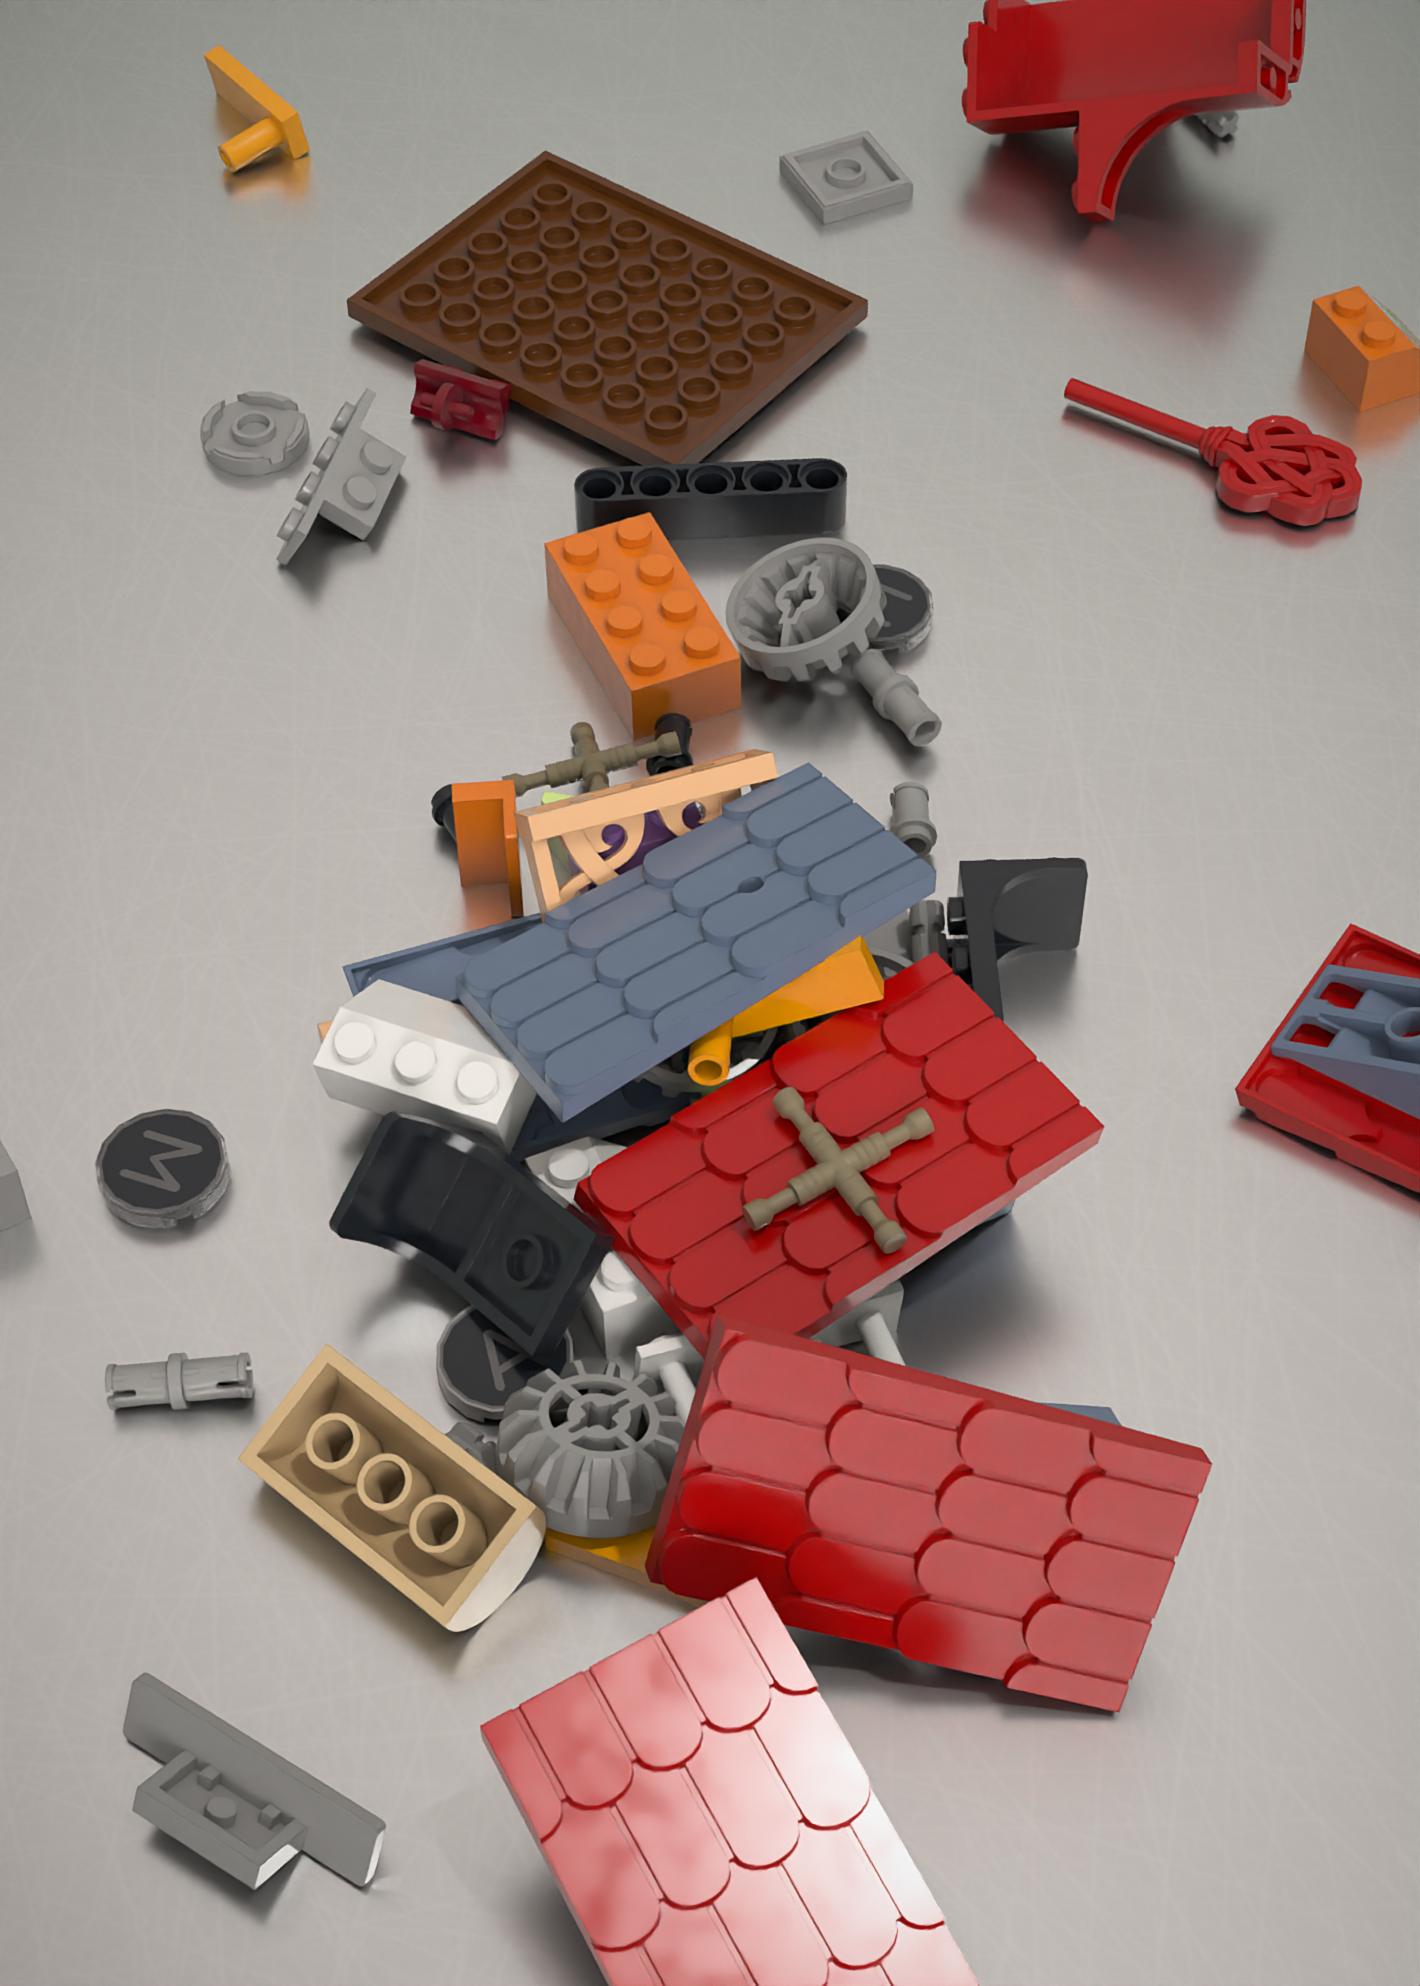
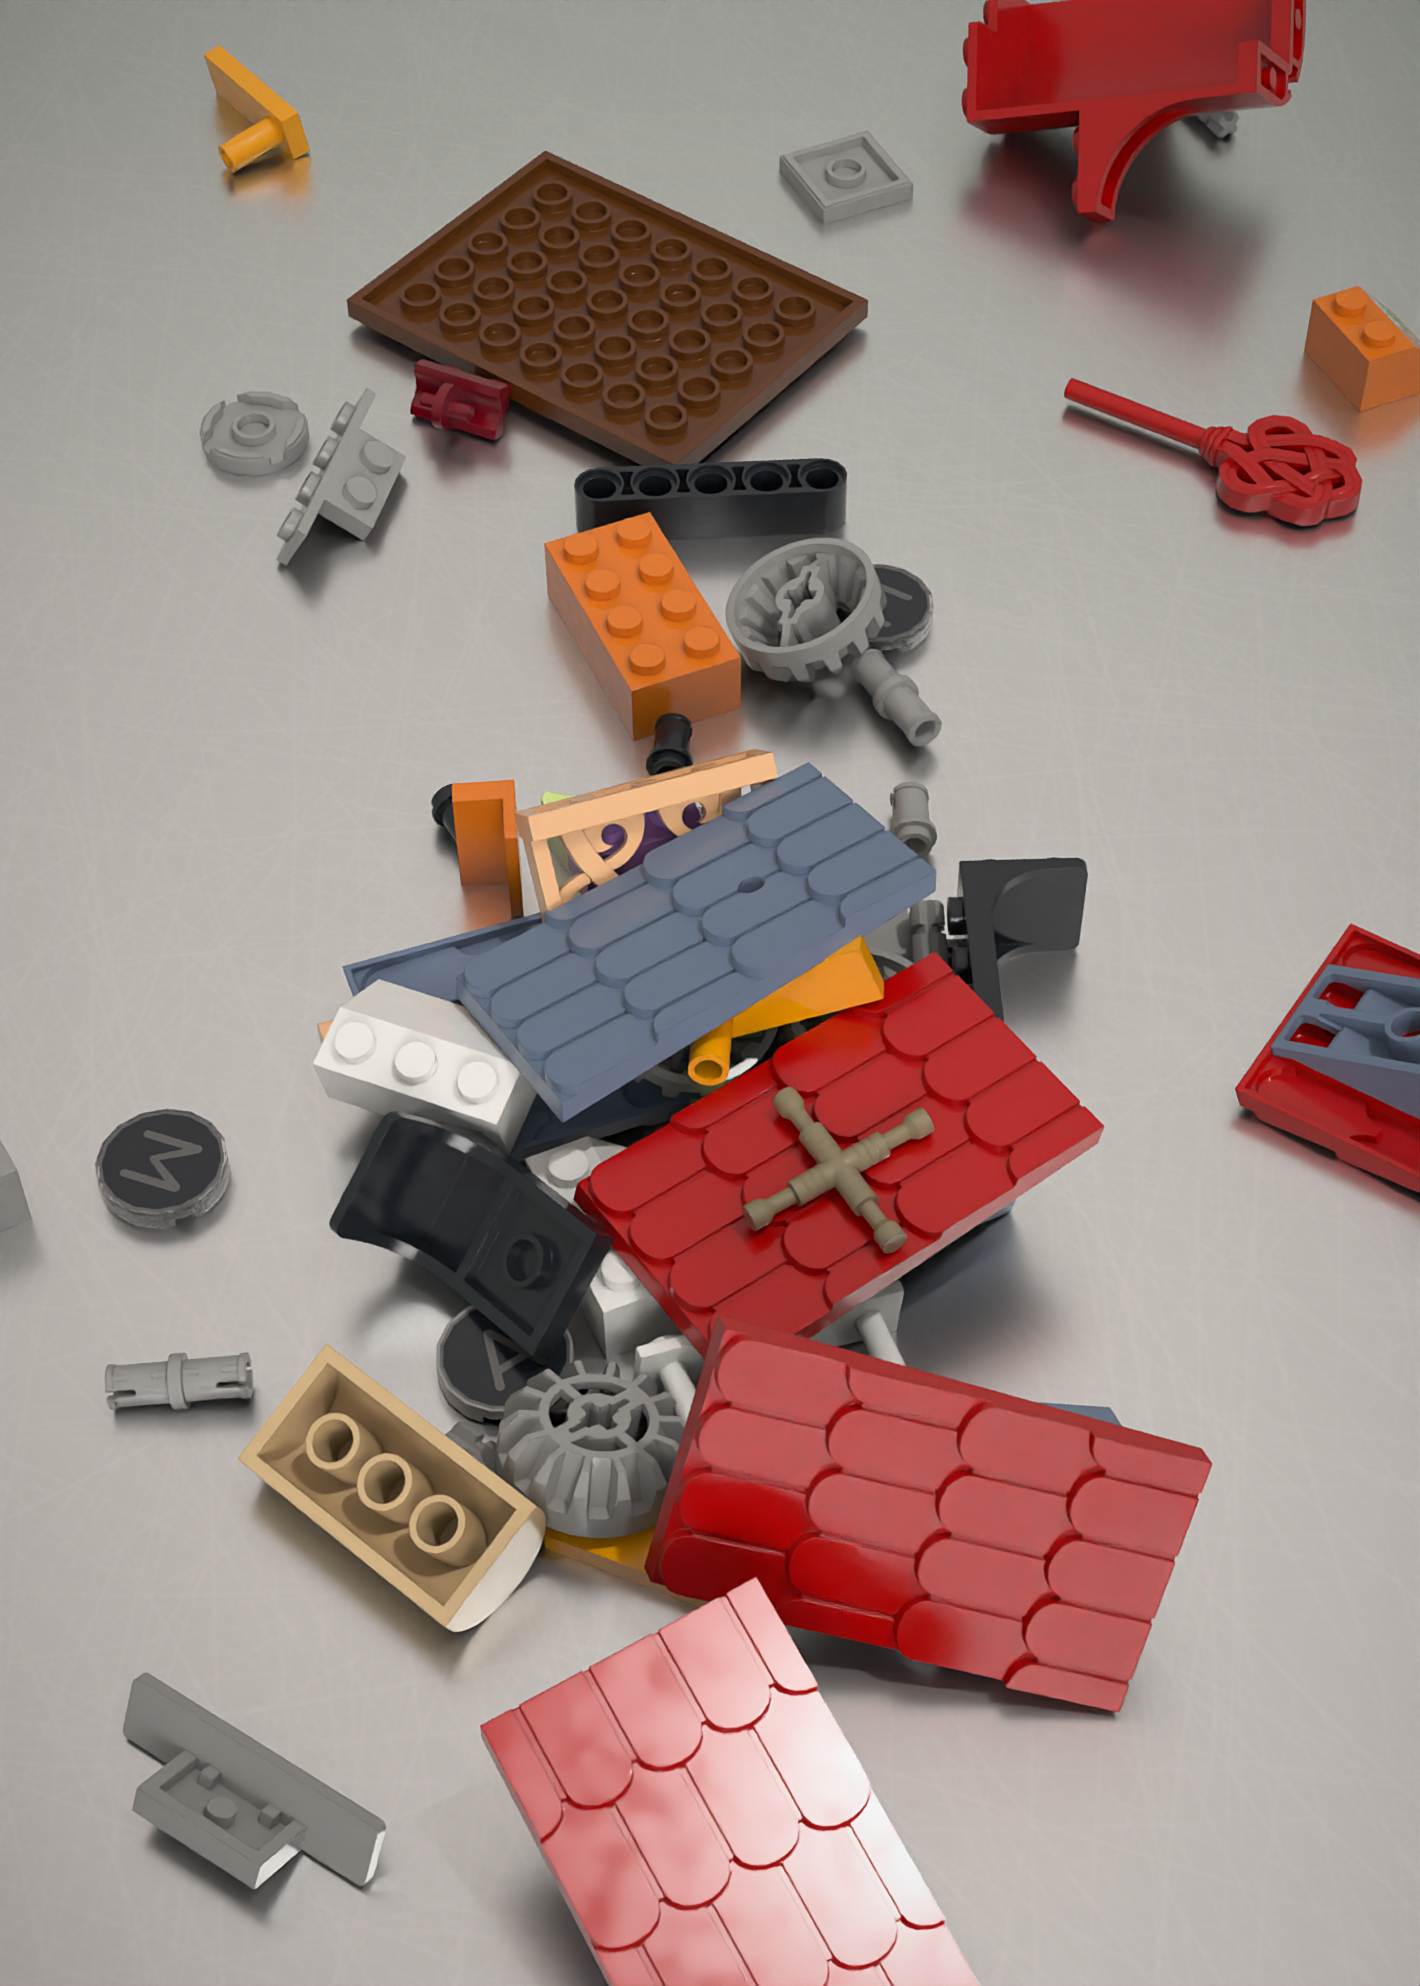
(592, 763): dark tan piece -> none

